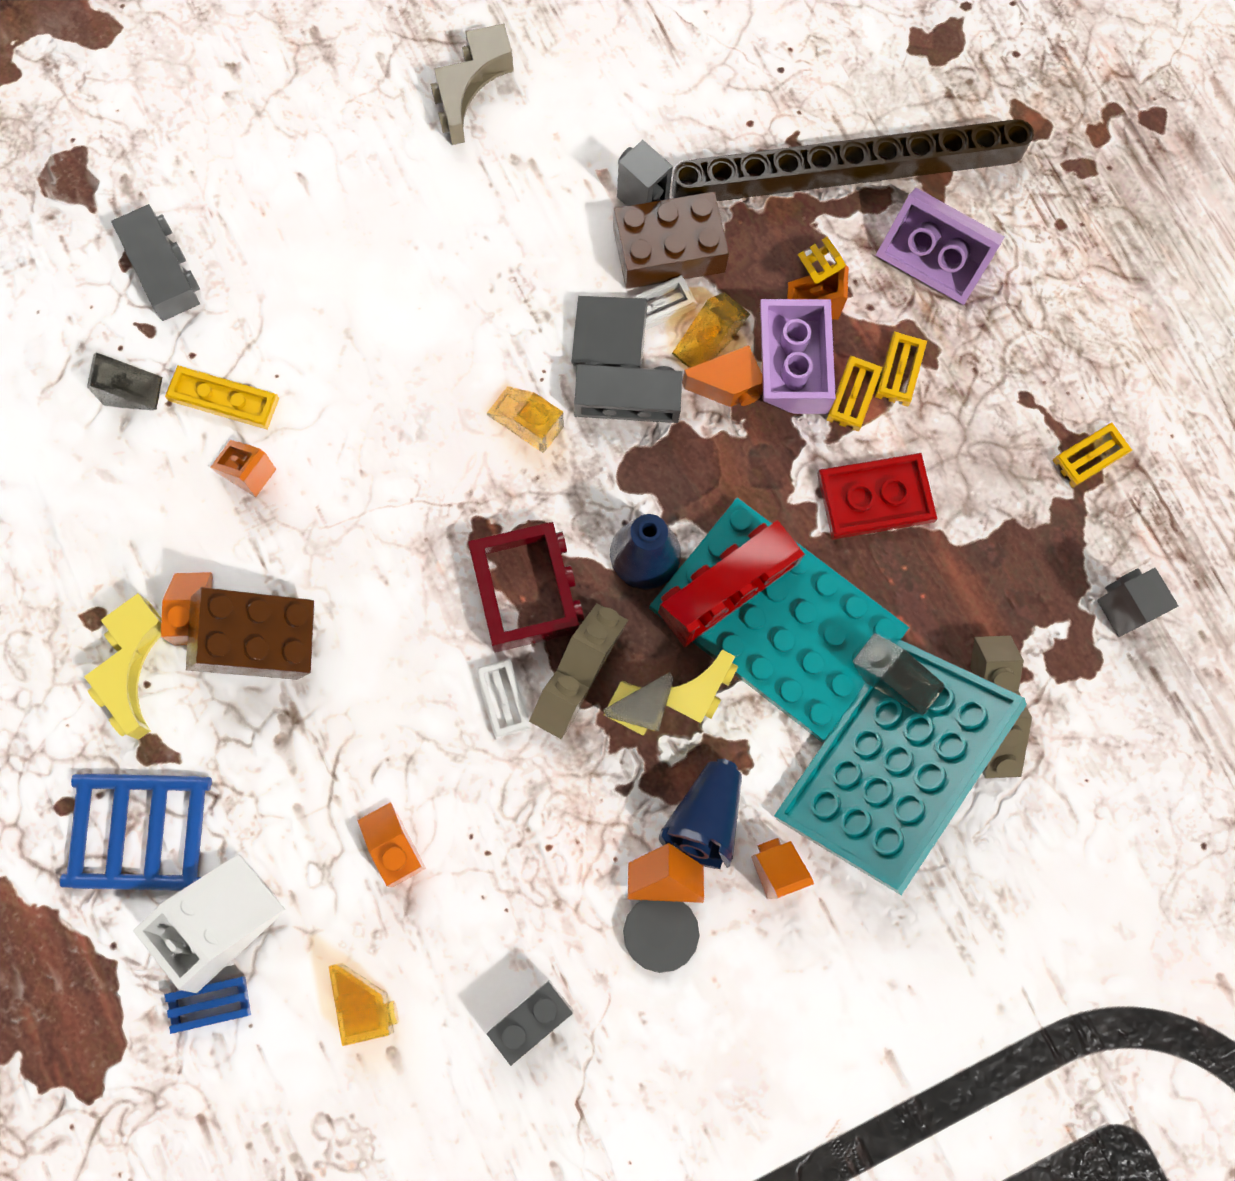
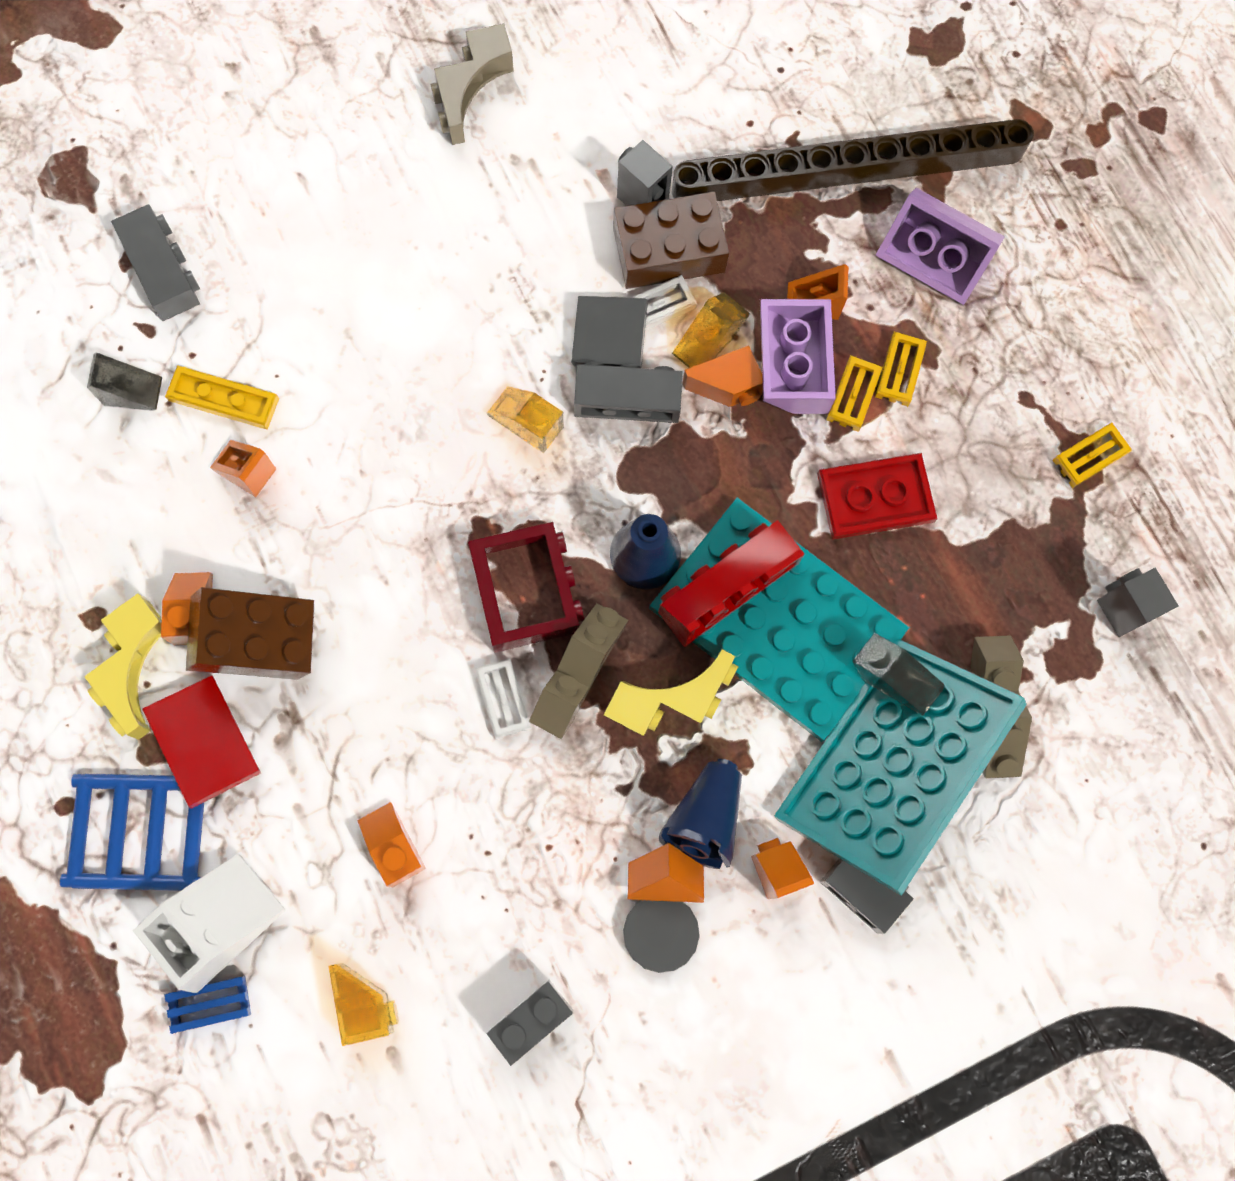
(201, 741): none -> red tile
(645, 706): clear smoke slope -> none
(818, 255): yellow tile -> none
(865, 896): none -> dark grey brick

